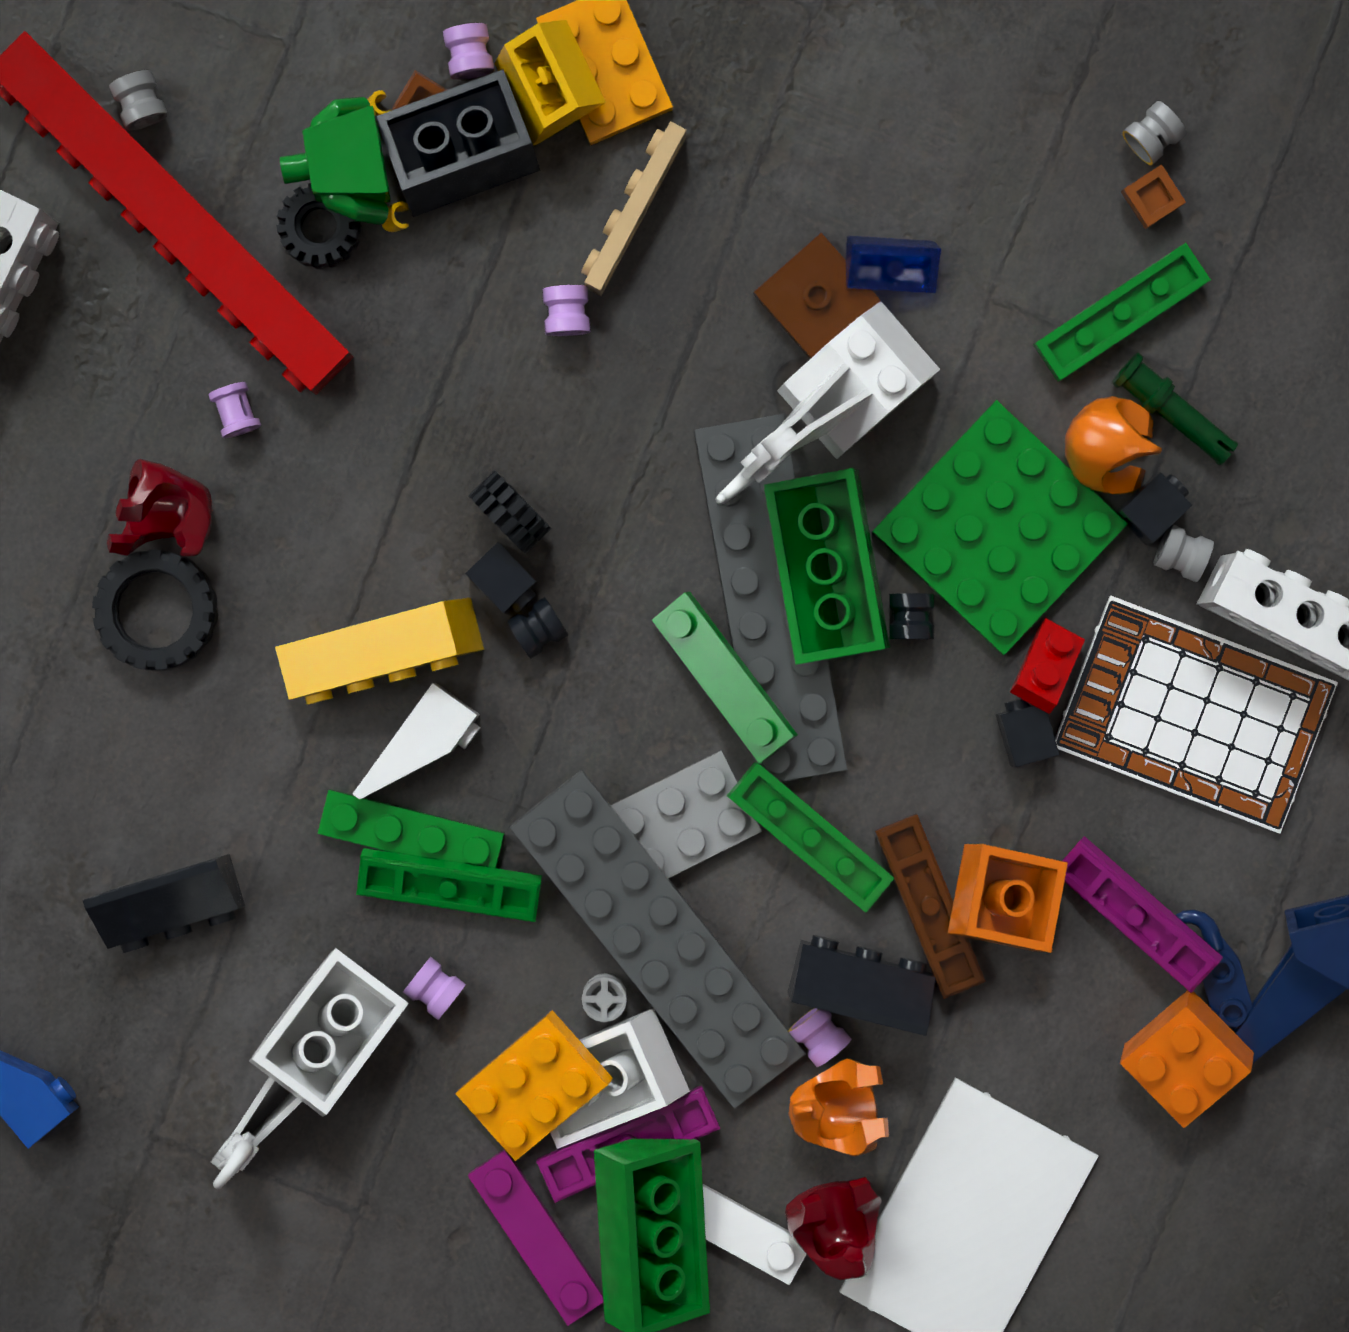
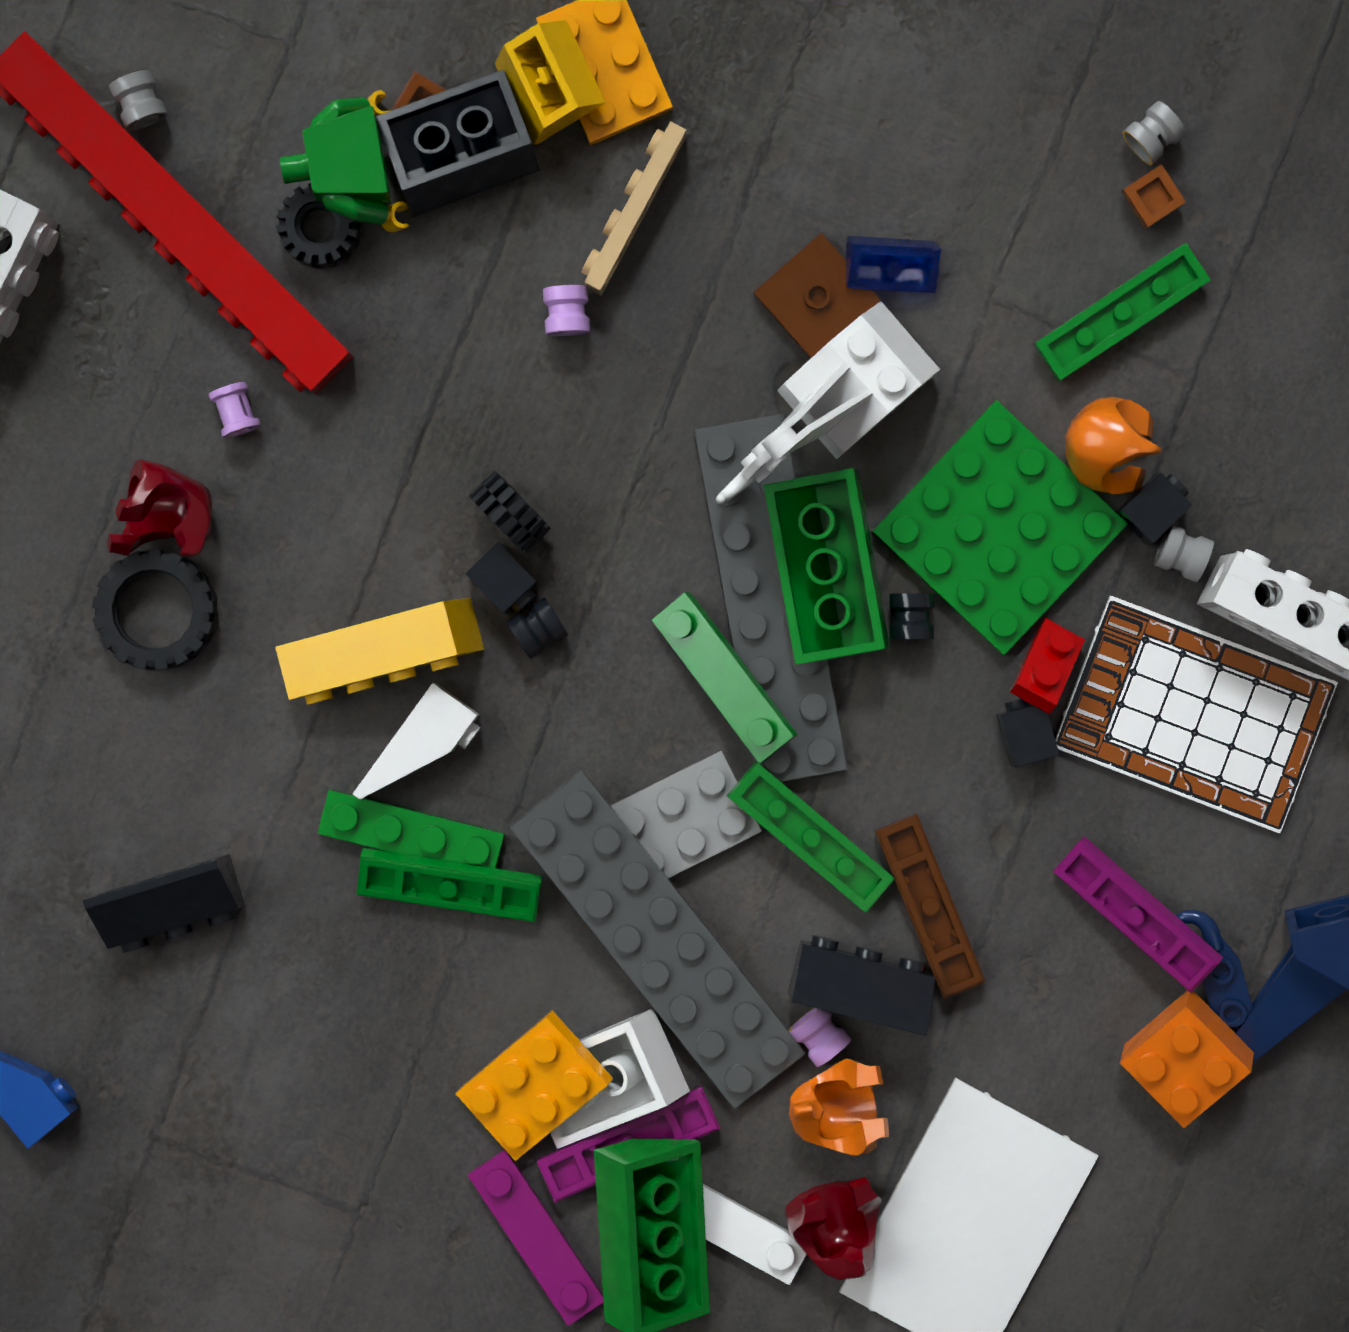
(315, 1049): white slope -> none
(434, 988): lavender wheel -> none
(468, 51): lavender wheel -> none
(604, 1005): light grey wheel -> none
(1007, 897): orange brick -> none
(1158, 396): dark green pin -> none

